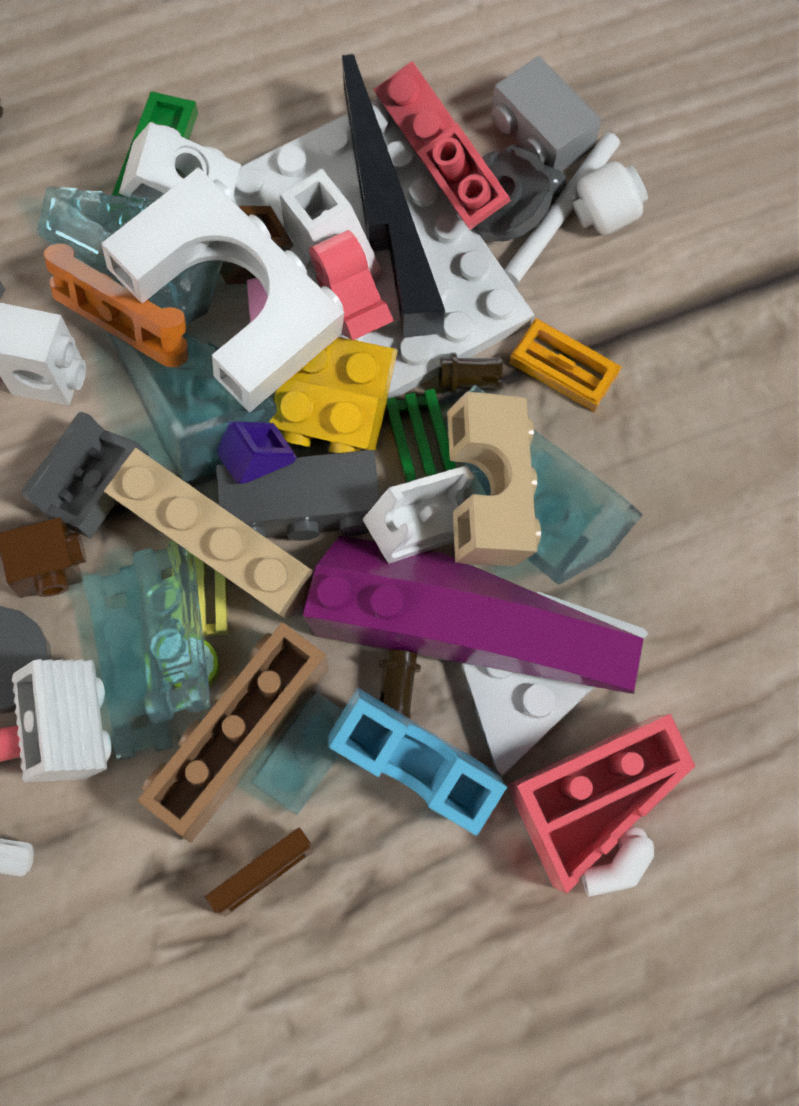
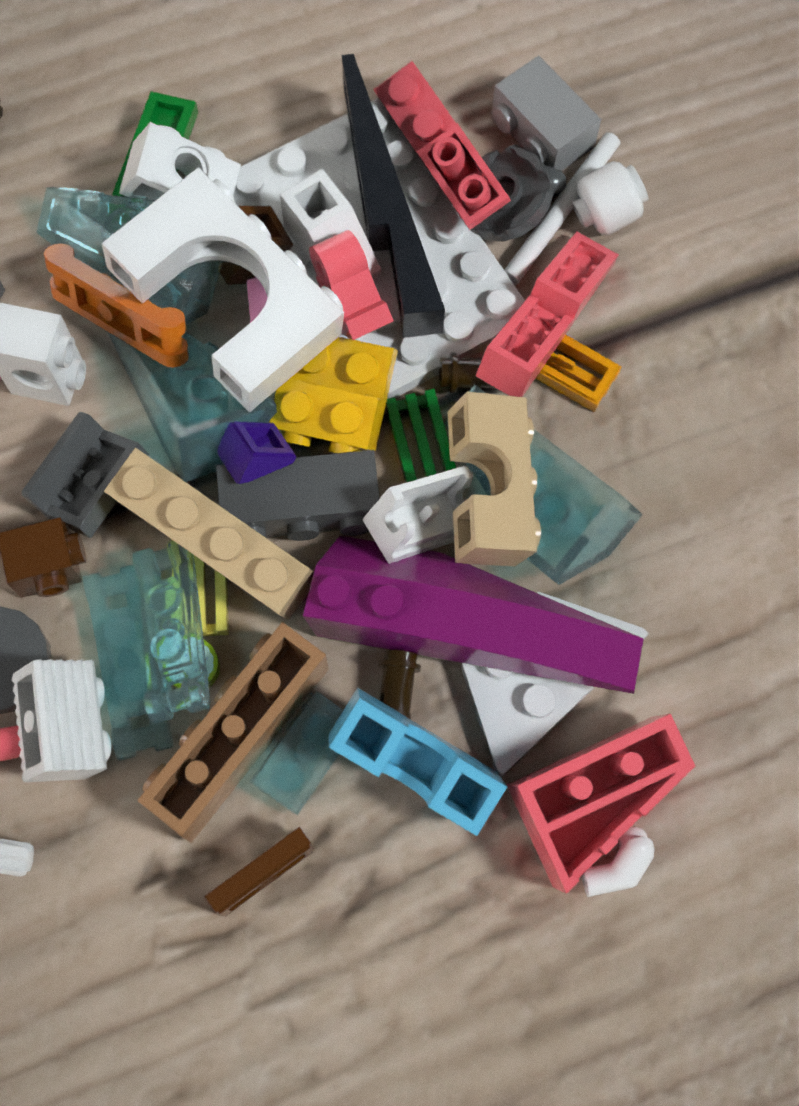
(545, 316): none -> coral slope

